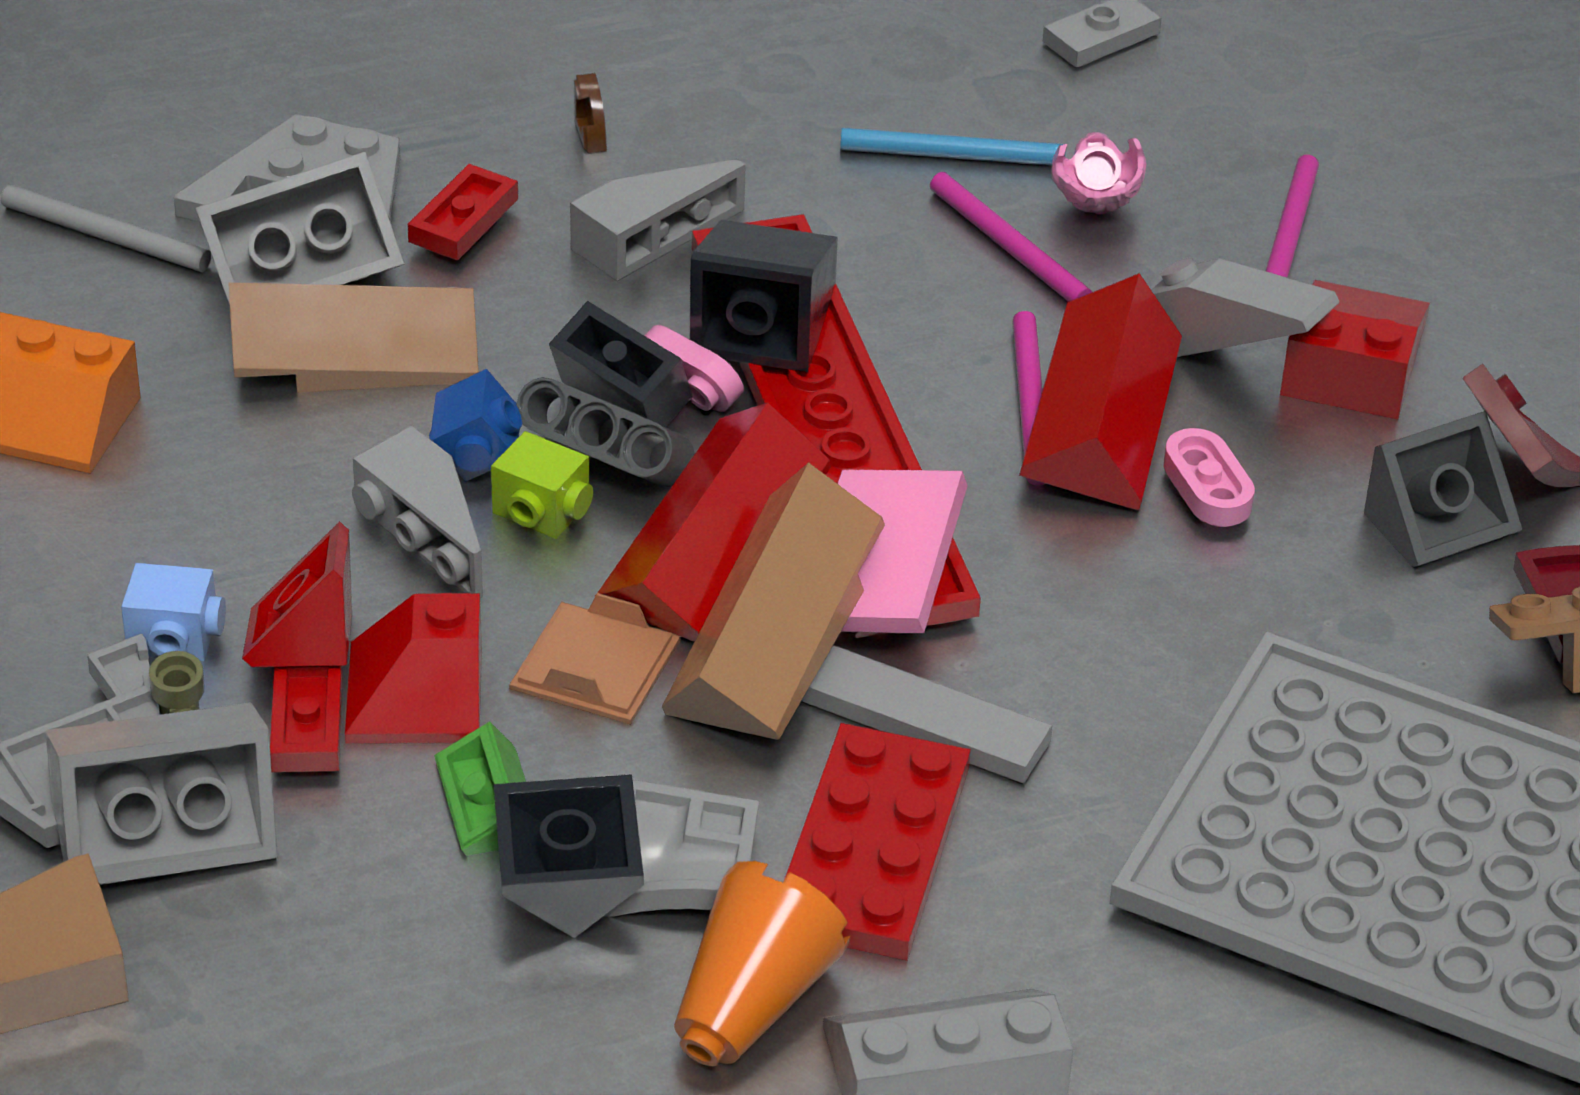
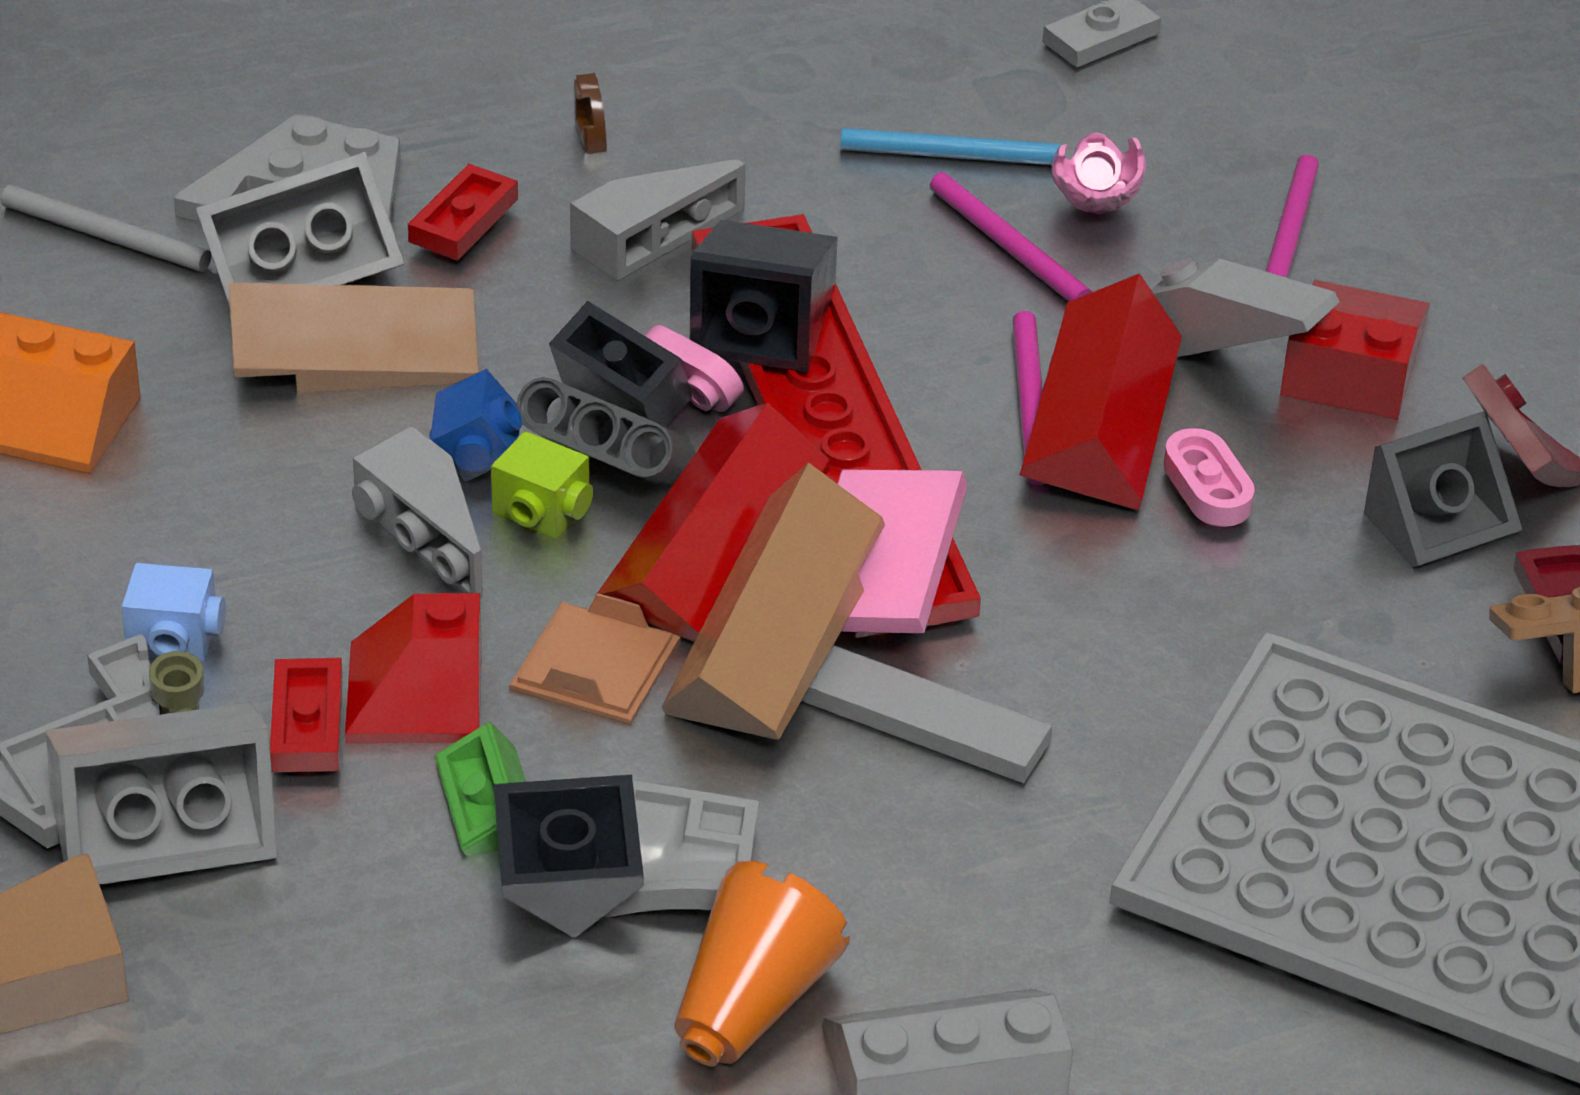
(307, 611): red slope -> none
(880, 832): red plate -> none

